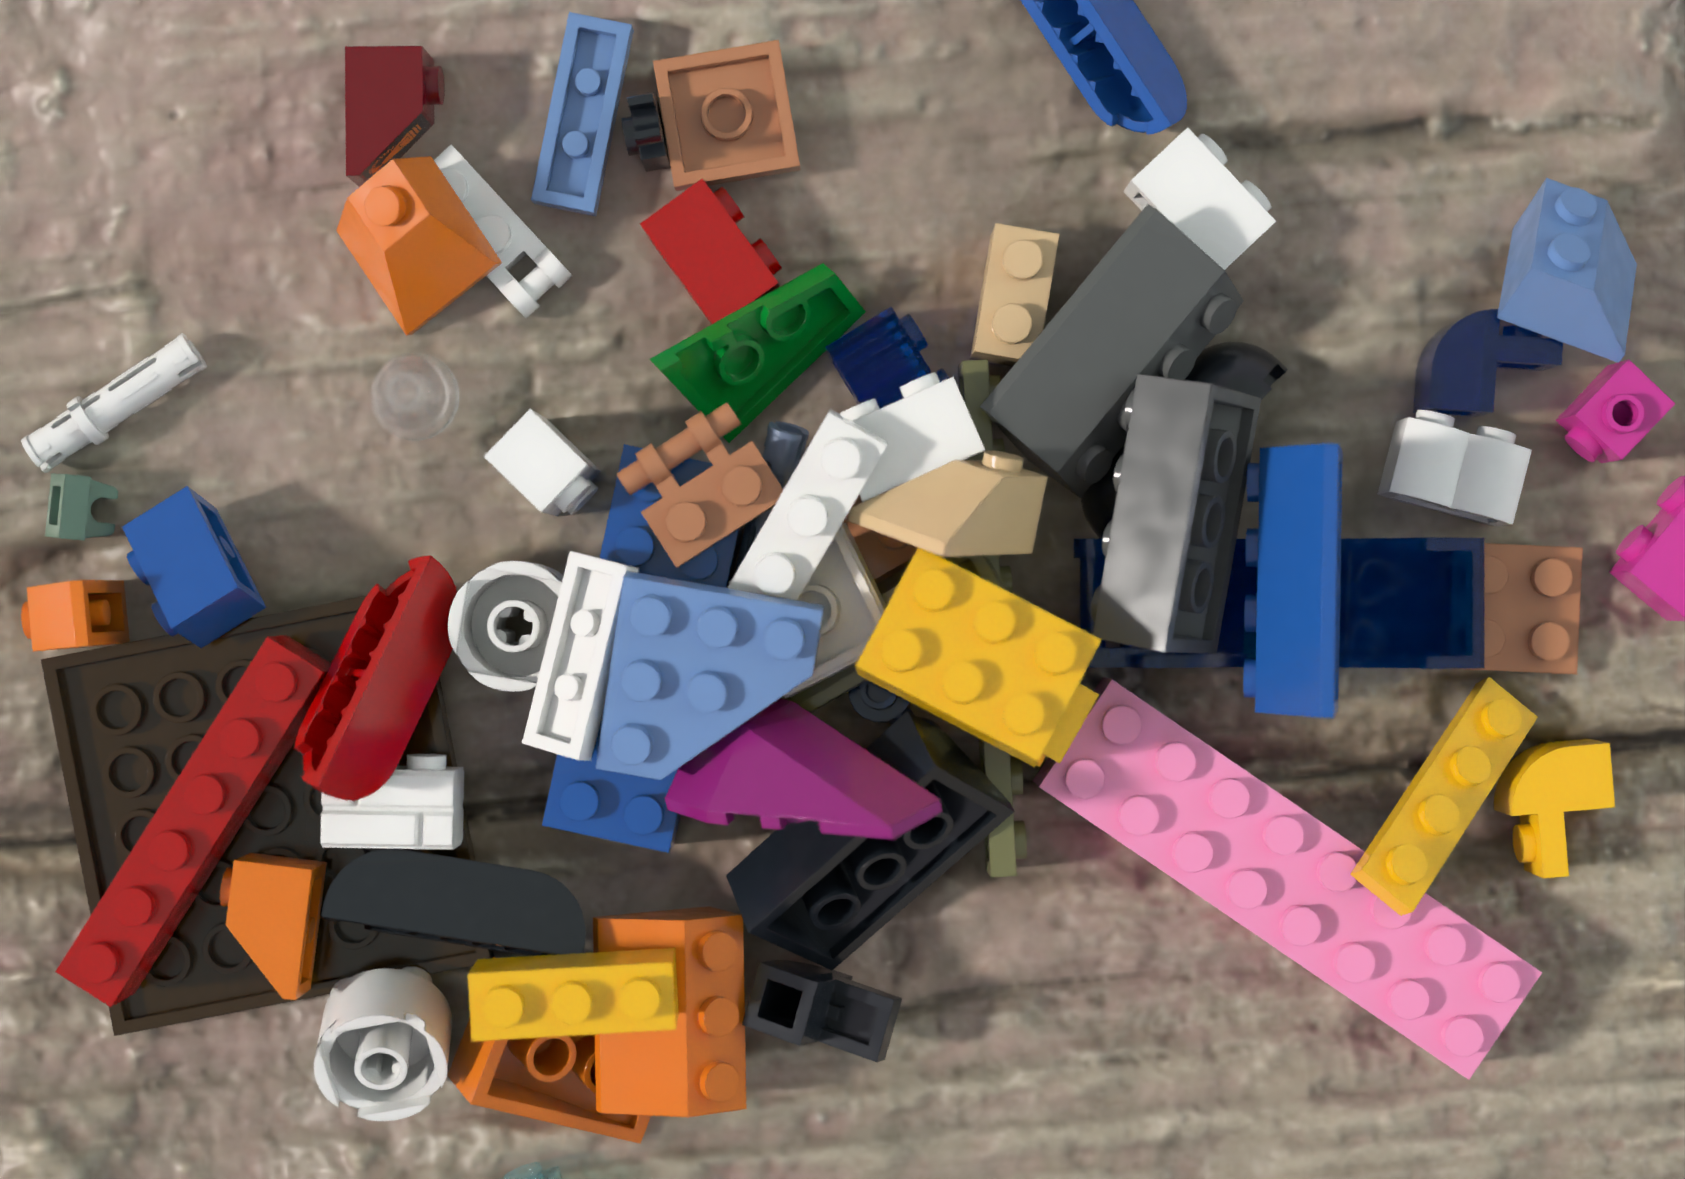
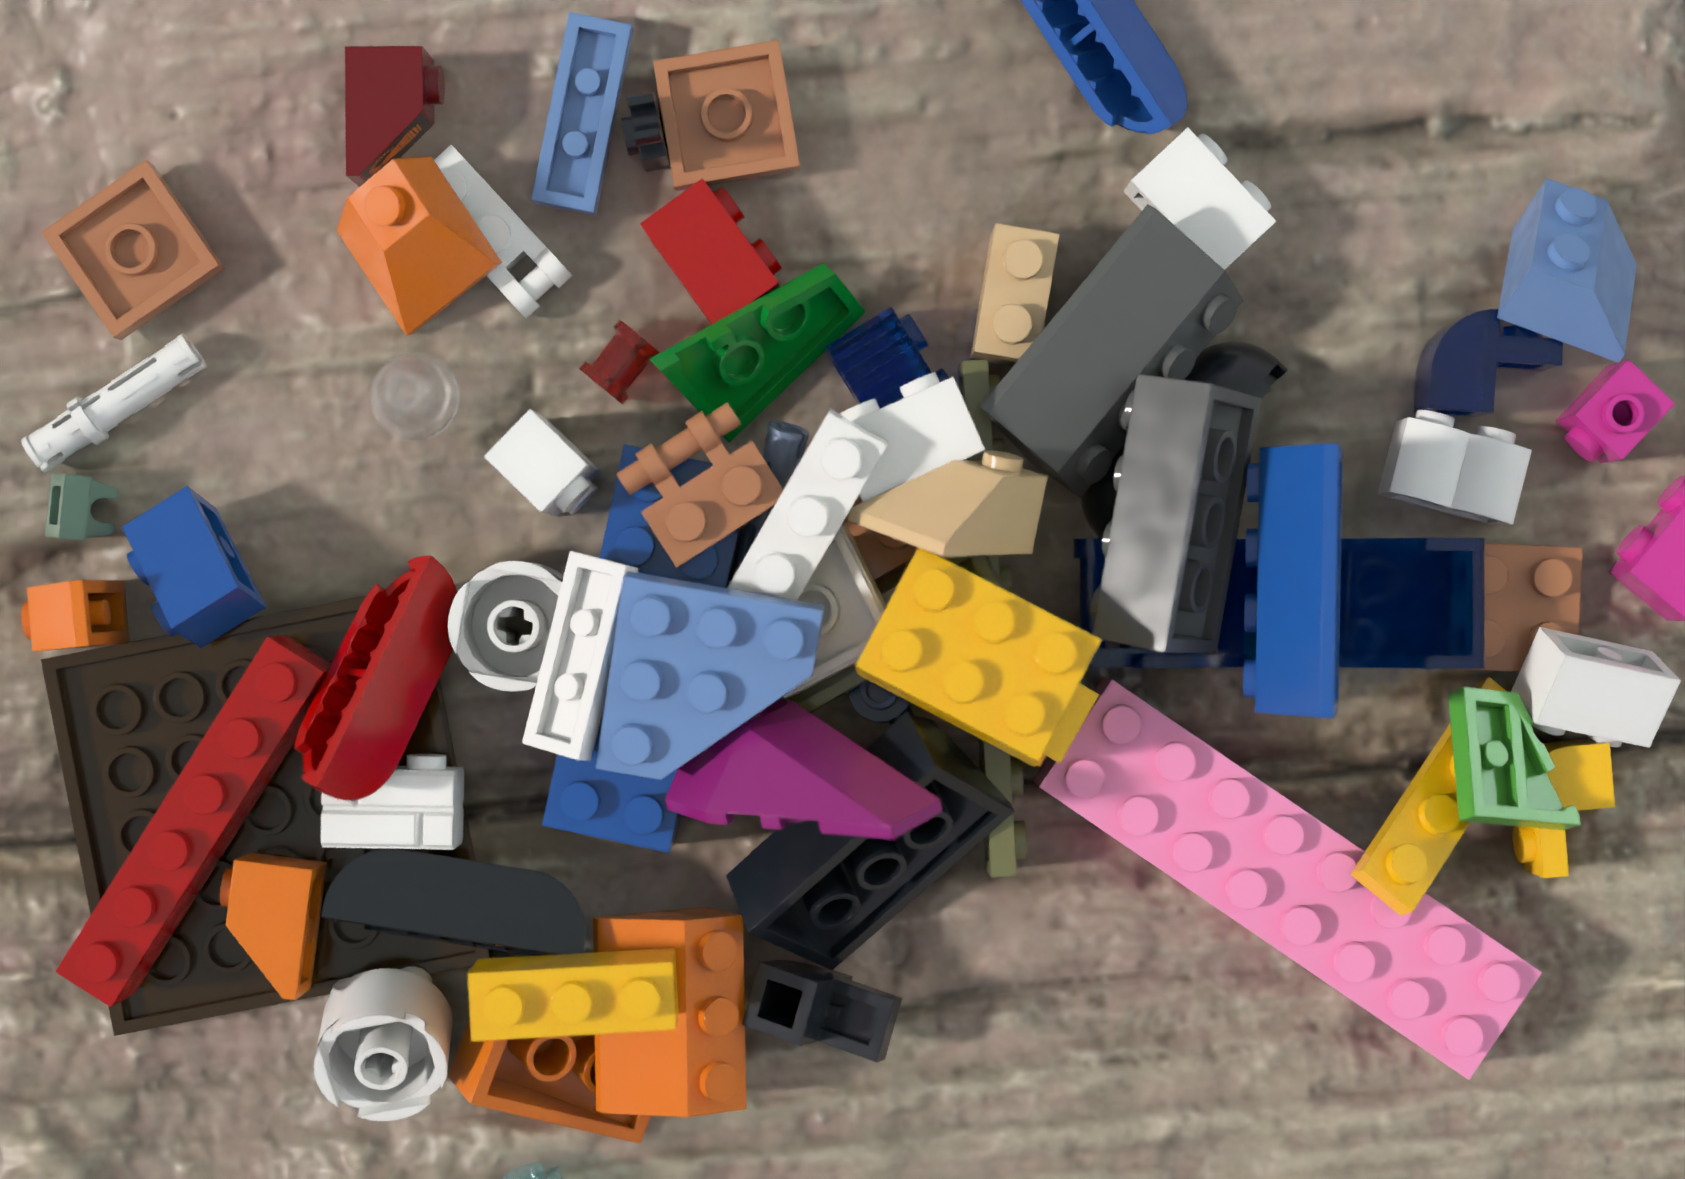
(133, 250): none -> nougat plate
(620, 362): none -> clear red bush
(1502, 763): none -> bright green wing
(1595, 688): none -> white brick

